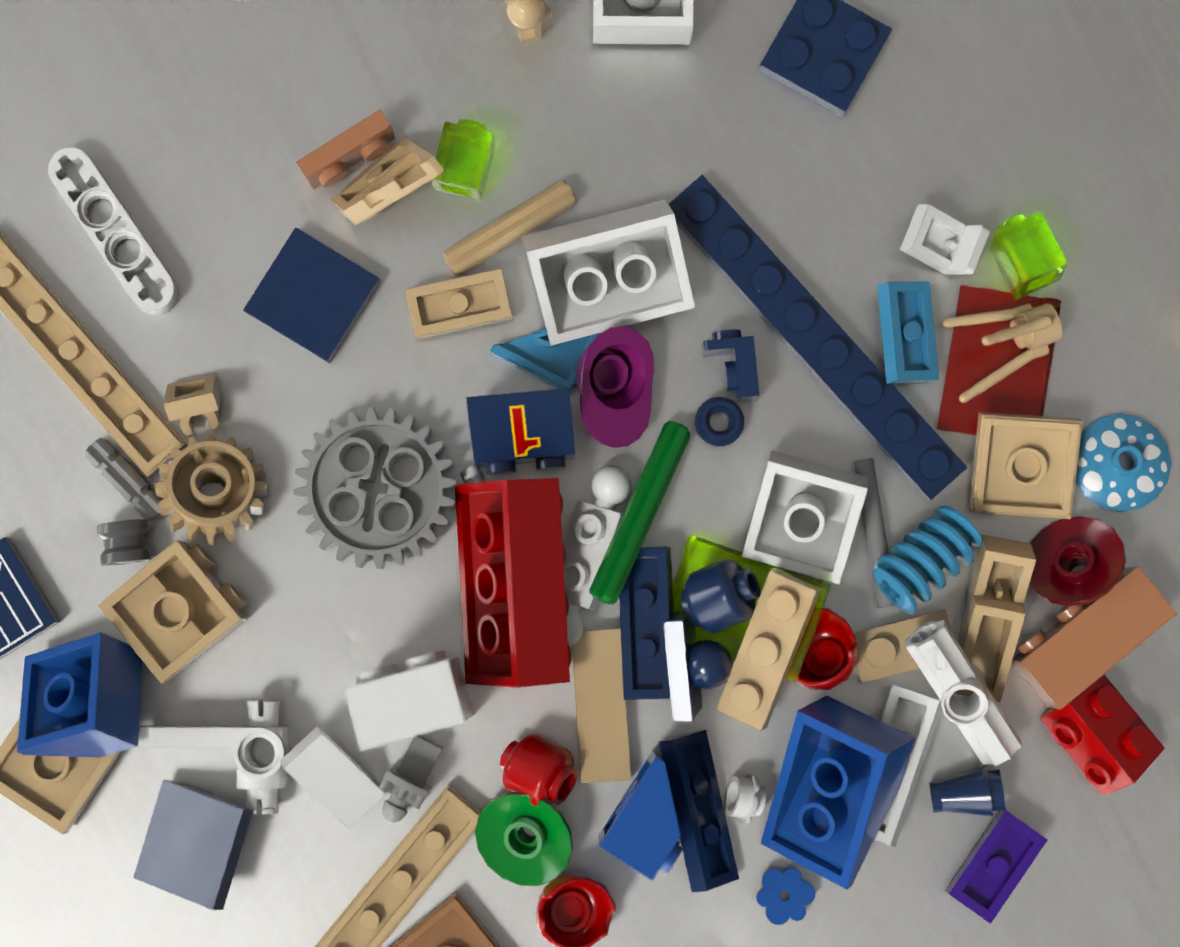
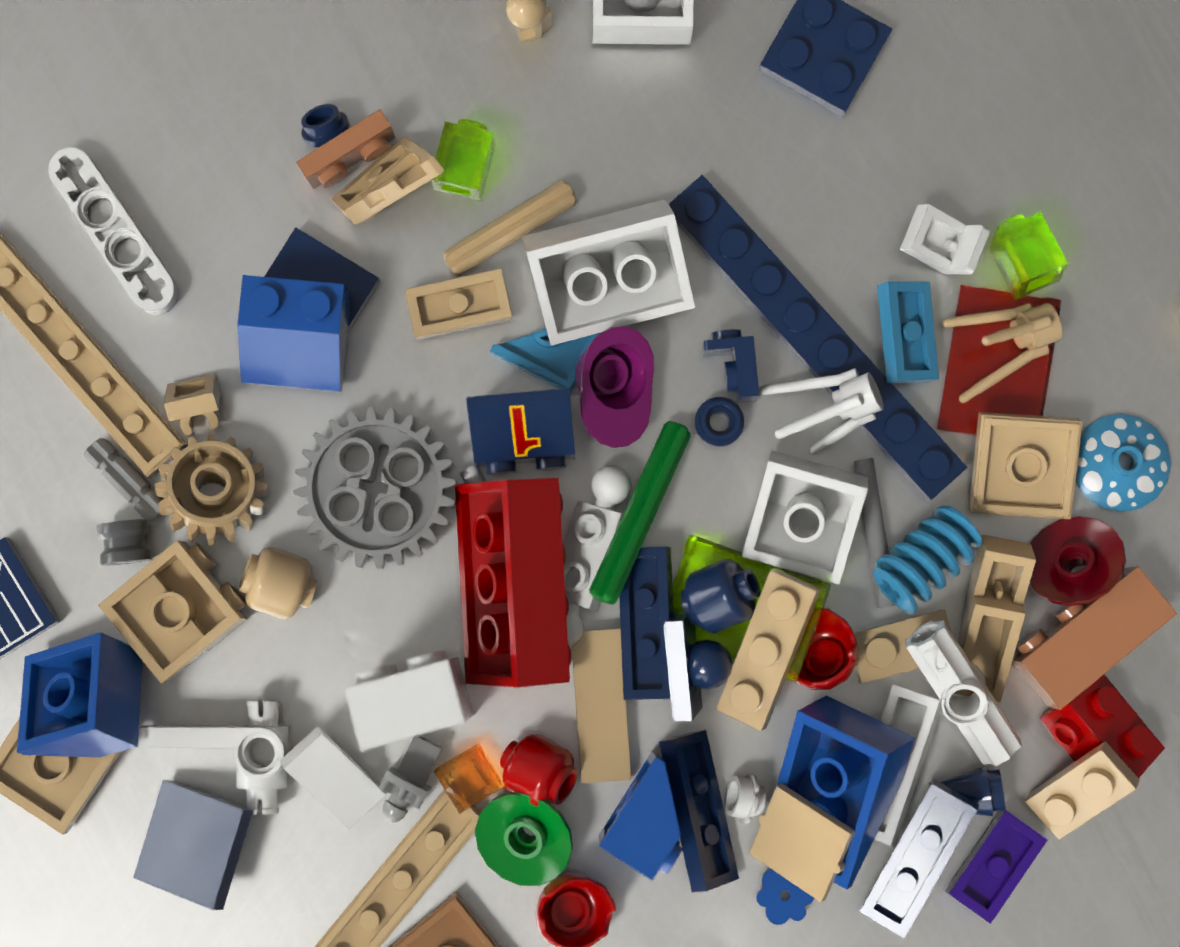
(277, 583): none -> tan head
(293, 333): none -> blue slope
(323, 125): none -> dark blue plate
(469, 778): none -> clear orange tile
(801, 842): none -> tan piece
(855, 399): none -> white plant
(919, 858): none -> plate
(1082, 790): none -> tan plate

